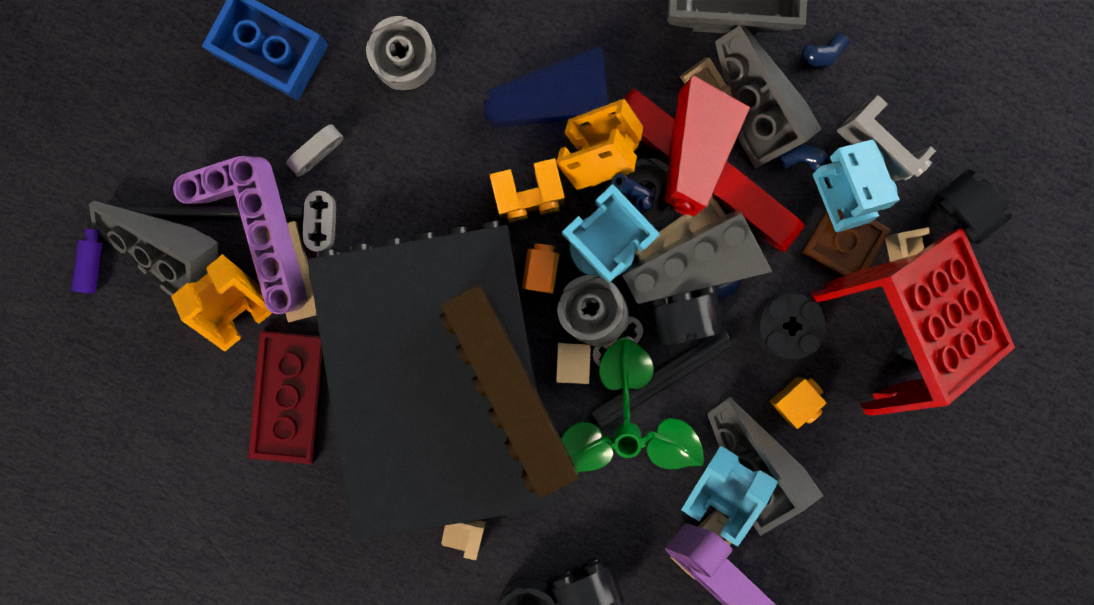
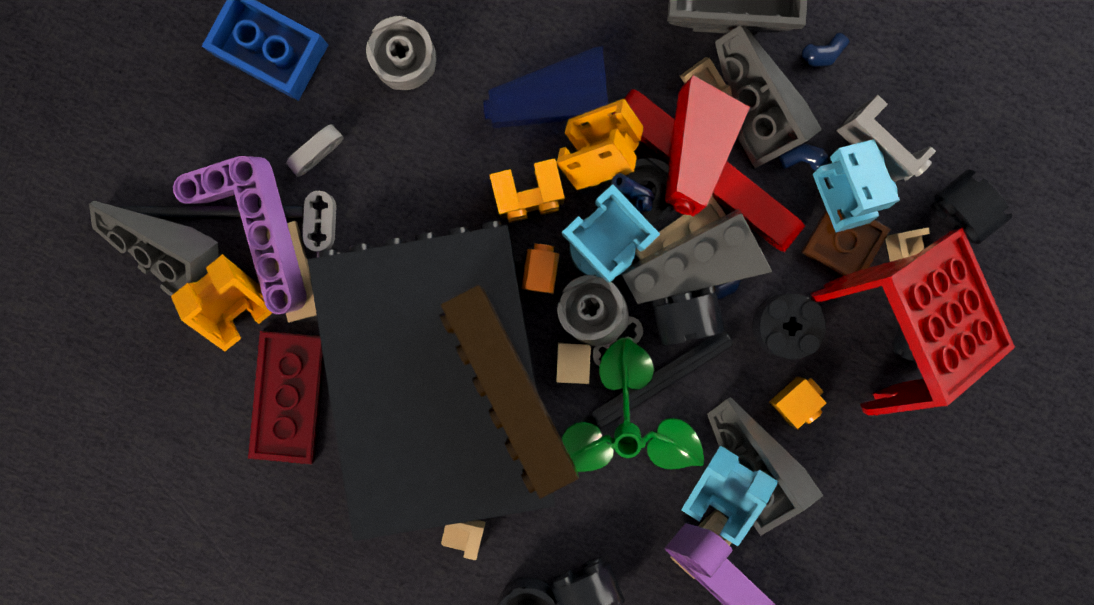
(87, 263): dark purple cylinder -> none

